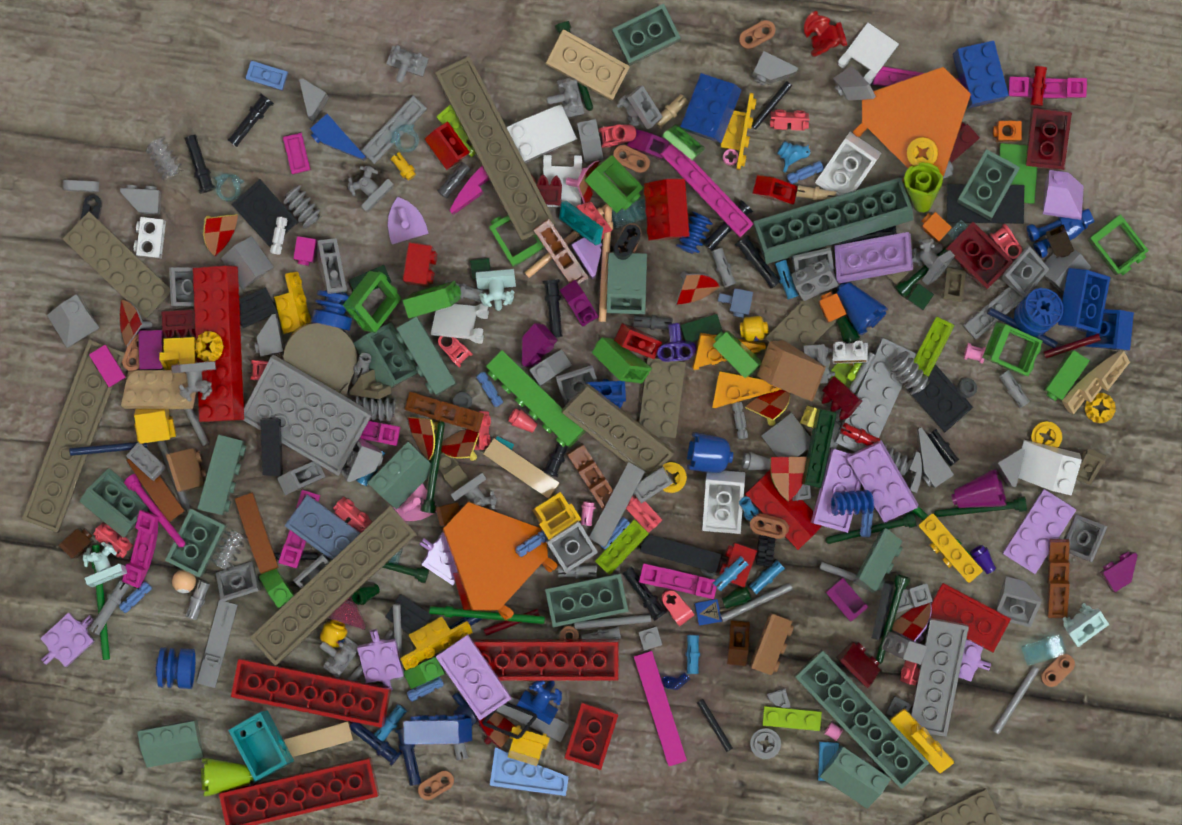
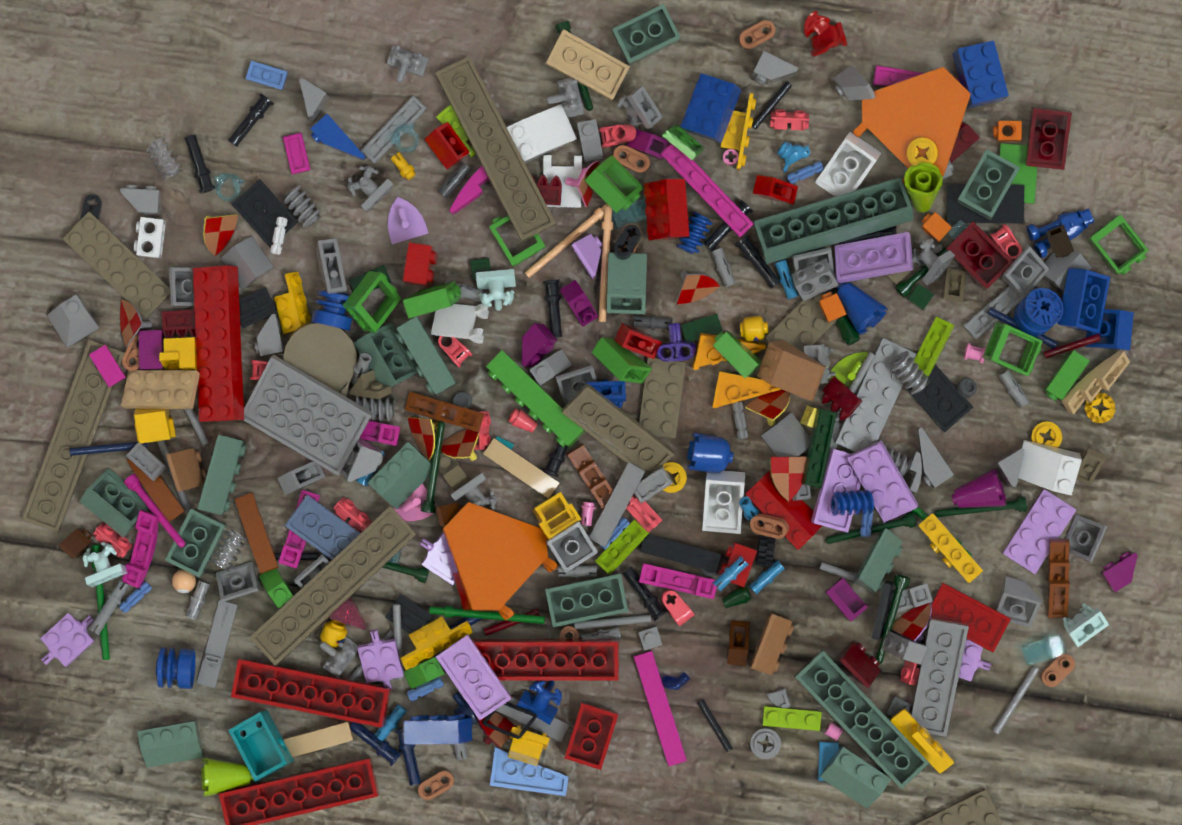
(80, 186): light grey beam -> none
(194, 379): light grey piece -> none
(216, 346): yellow gear -> none
(271, 447): black tile -> none
(305, 250): dark pink brick -> none
(365, 593): dark green cone -> none
(489, 389): medium blue axle -> none
(531, 544): medium blue axle -> none
(560, 252): slope -> none
(581, 223): teal tile -> none
(591, 211): coral hinge -> none
(670, 111): tan pin -> none
(692, 654): dark azure pin -> none
(709, 612): piece -> none
(739, 301): sand blue brick -> none
(755, 462): light grey cone -> none
(756, 602): light grey bar -> none
(815, 193): tan pin -> none
(850, 353): white hips -> none
(858, 435): red pin -> none
(871, 50): white flag -> none
(943, 447): black pin -> none
(983, 559): dark purple cone -> none
(1038, 86): red pin -> none
(1055, 87): dark pink slope -> none
(1063, 195): lavender slope -> none

